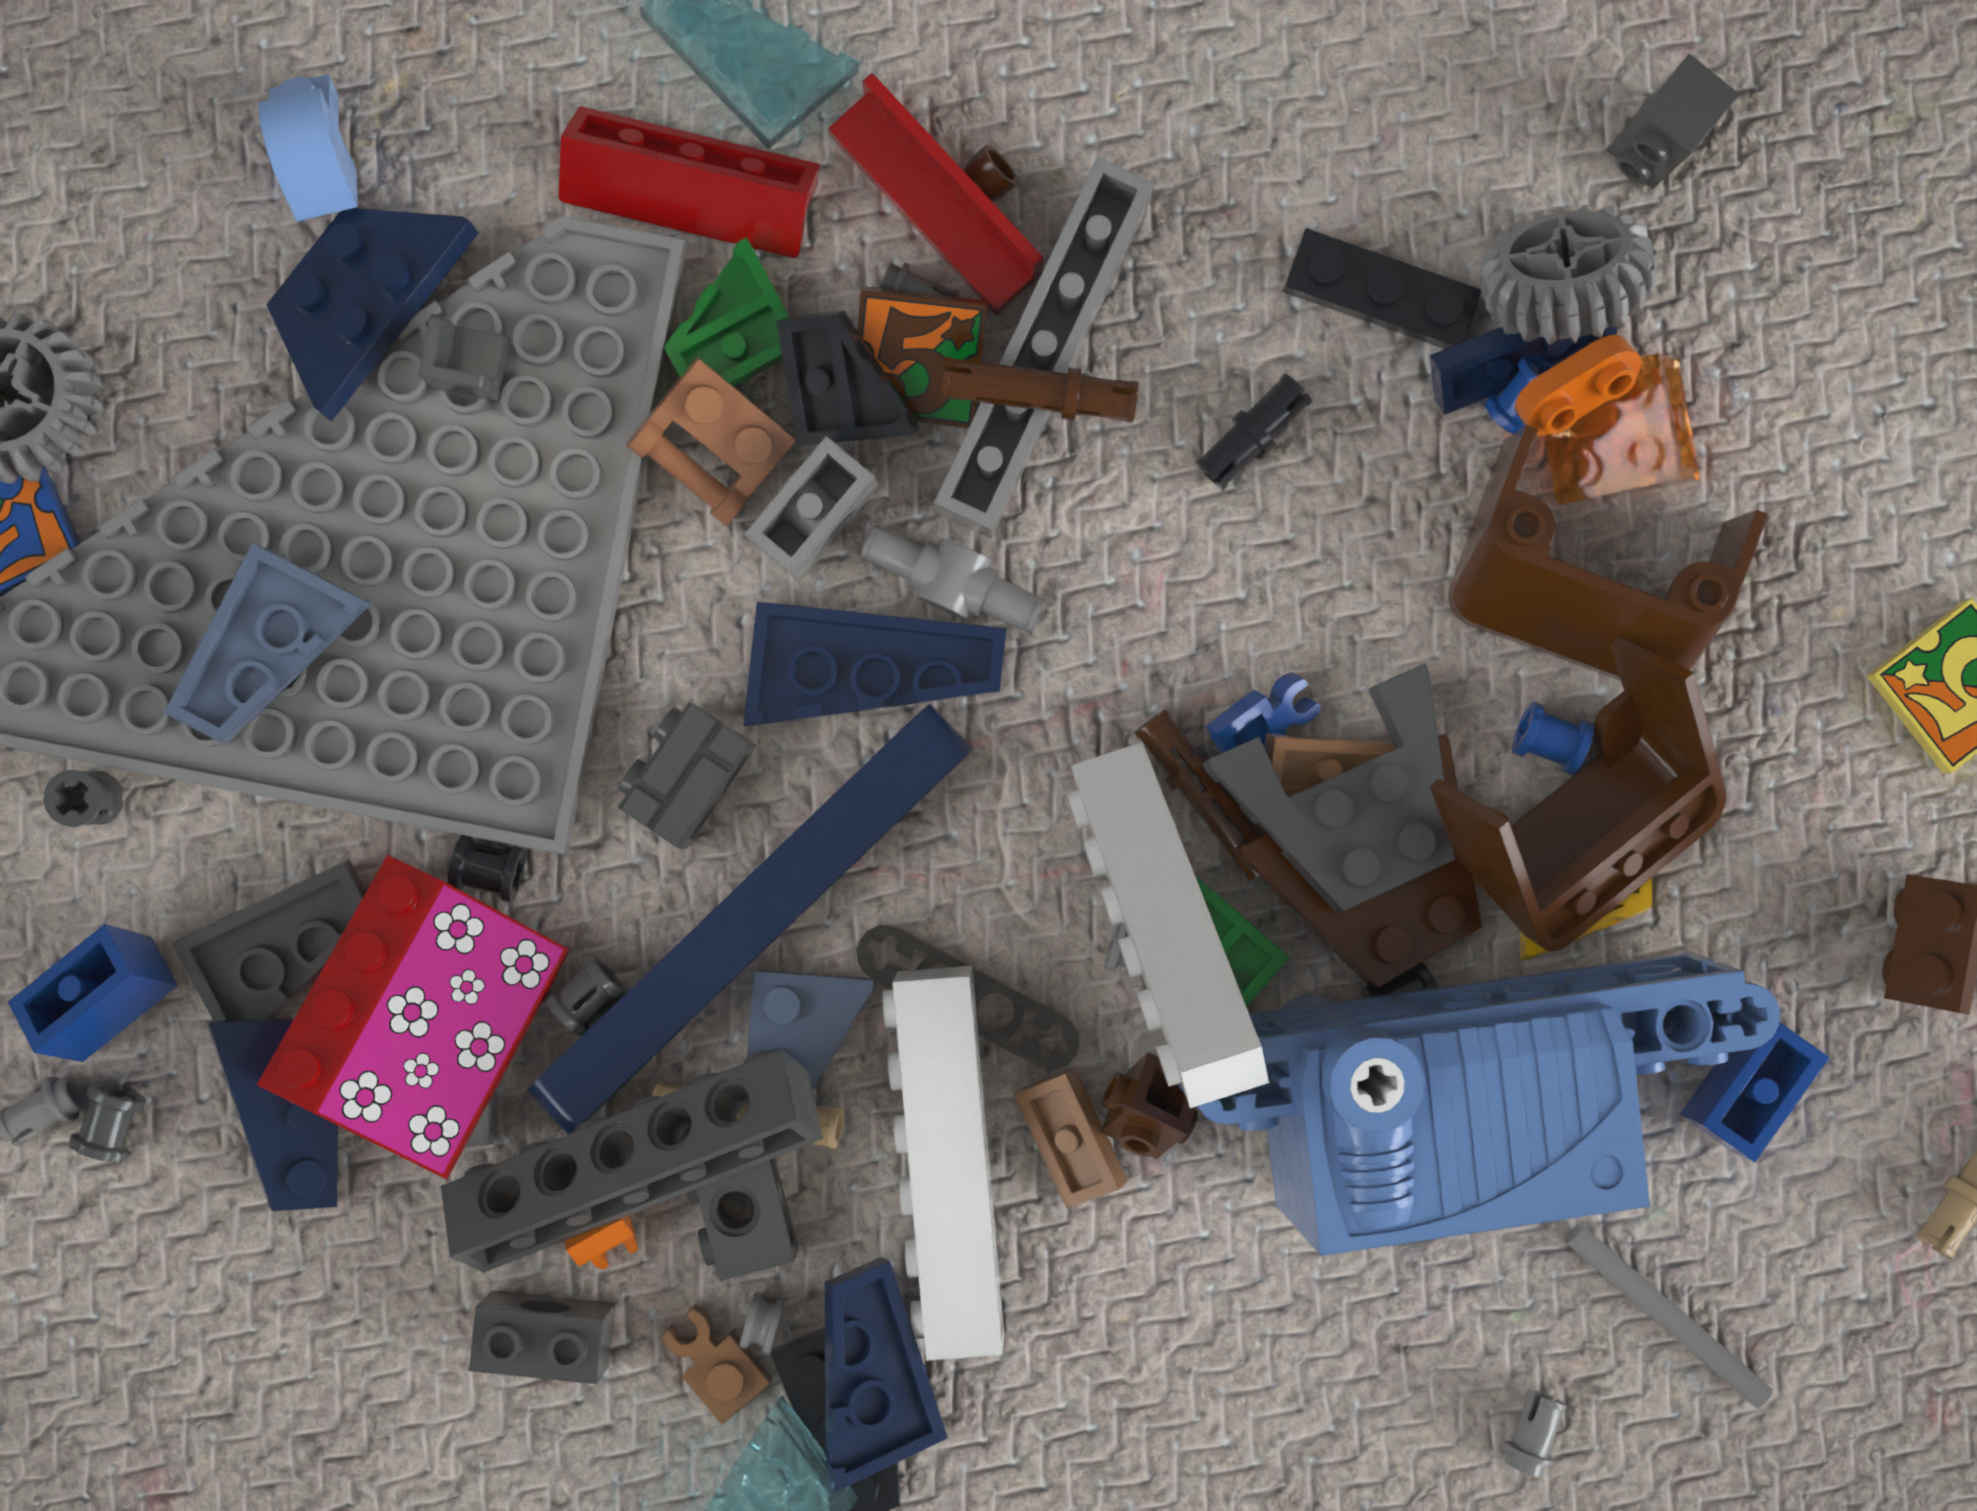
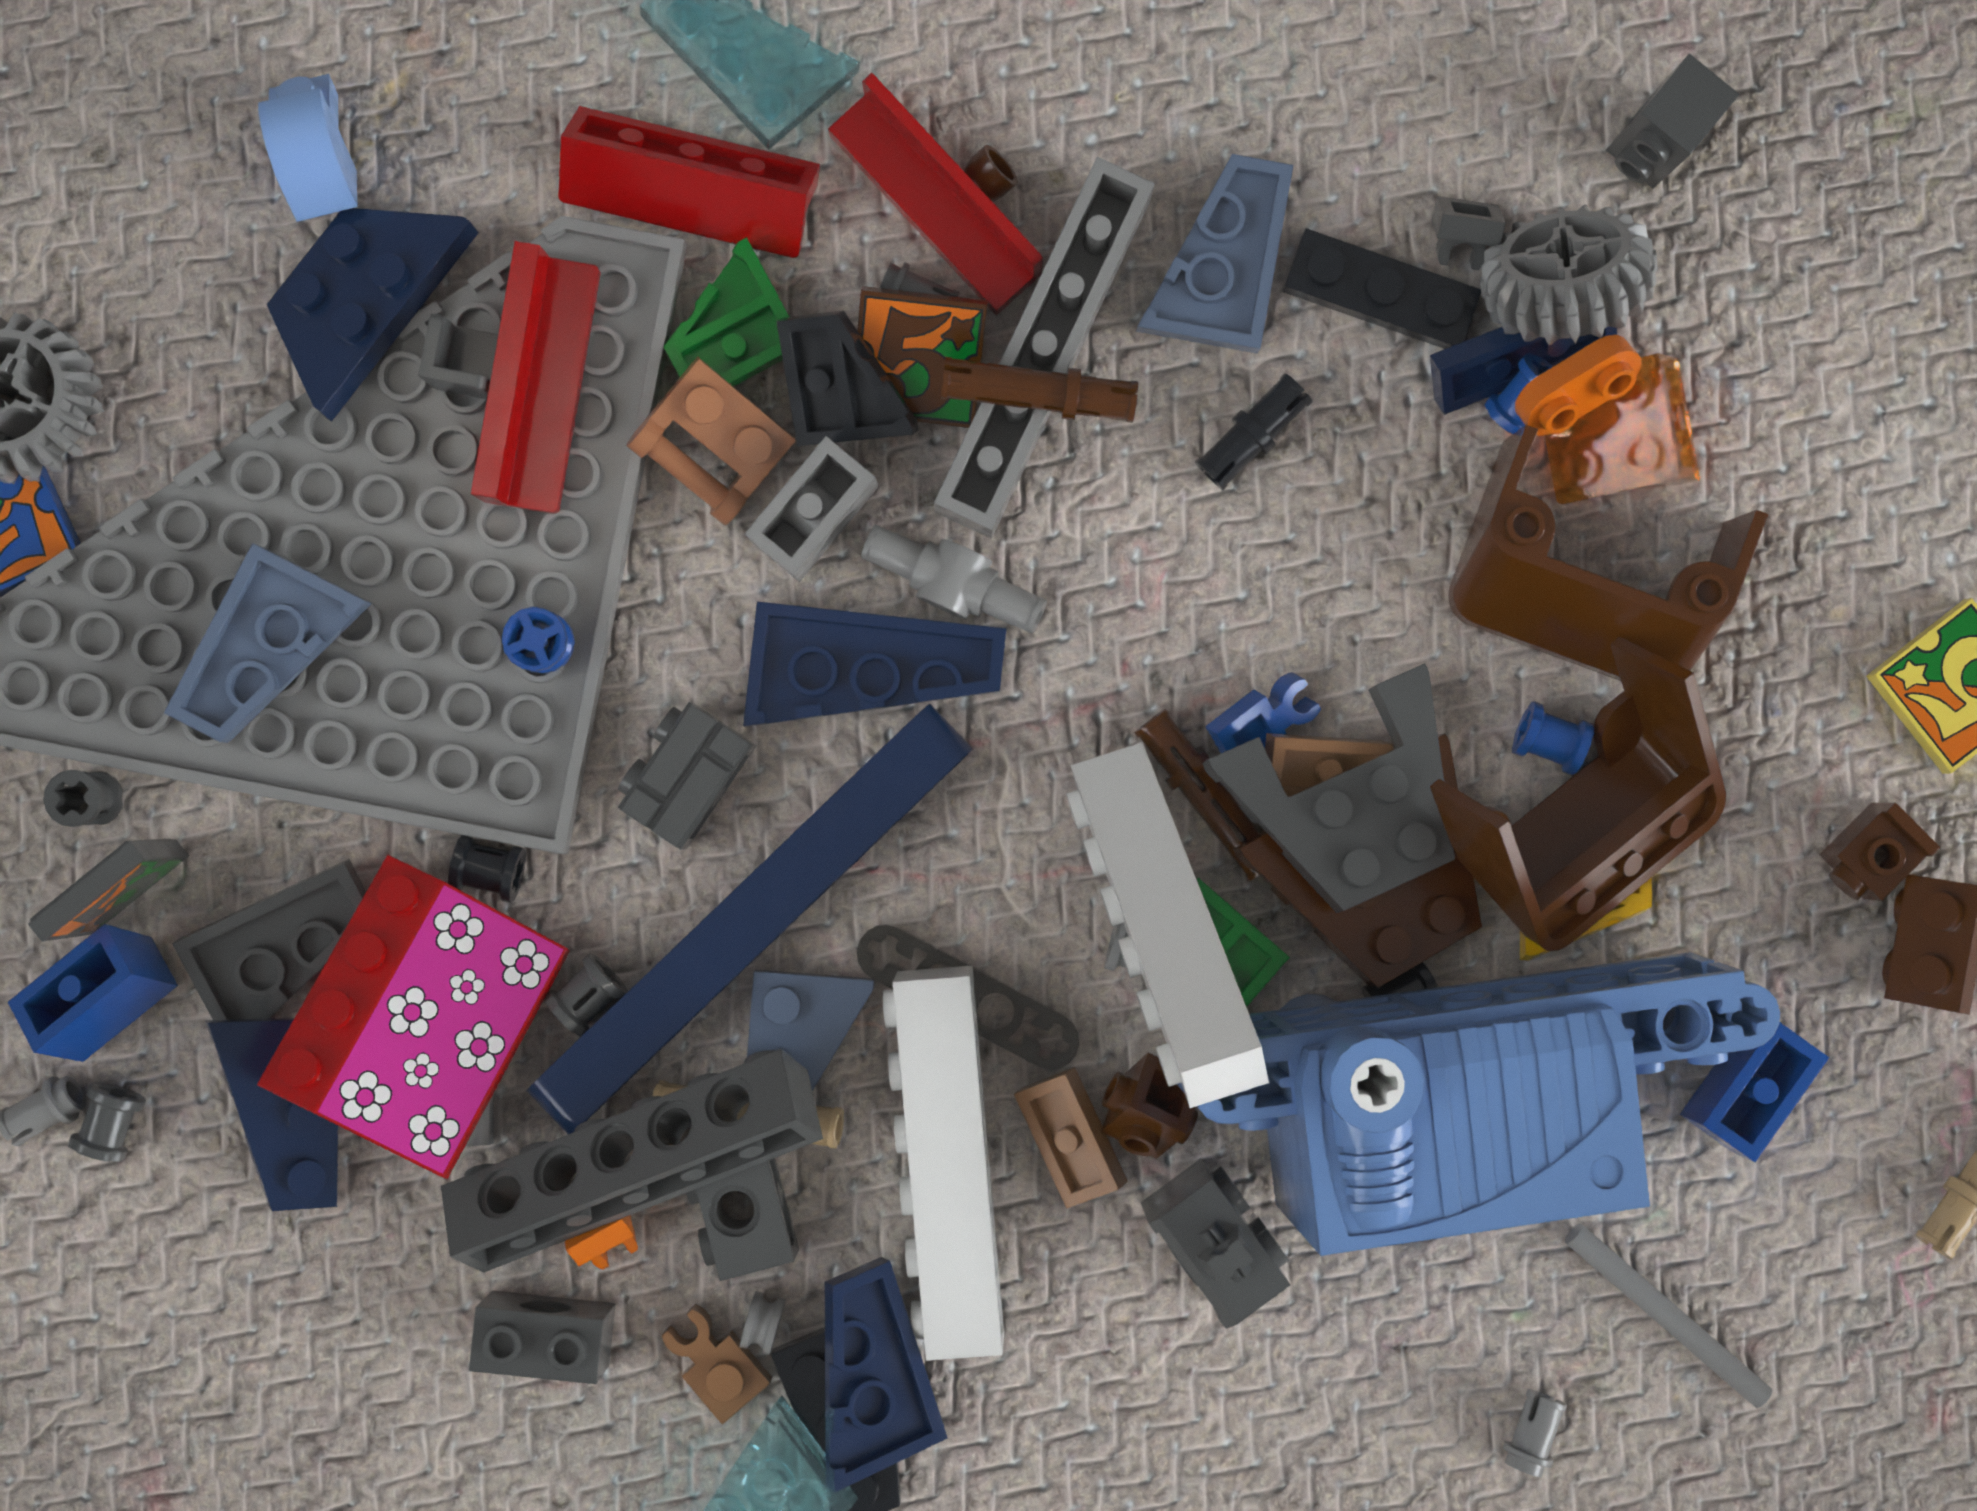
(107, 888): none -> dark grey tile
(522, 634): none -> blue wheel
(535, 380): none -> red panel
(1214, 1243): none -> dark grey hinge
(1227, 264): none -> sand blue wing
(1469, 223): none -> dark grey tile
(1854, 850): none -> reddish brown brick

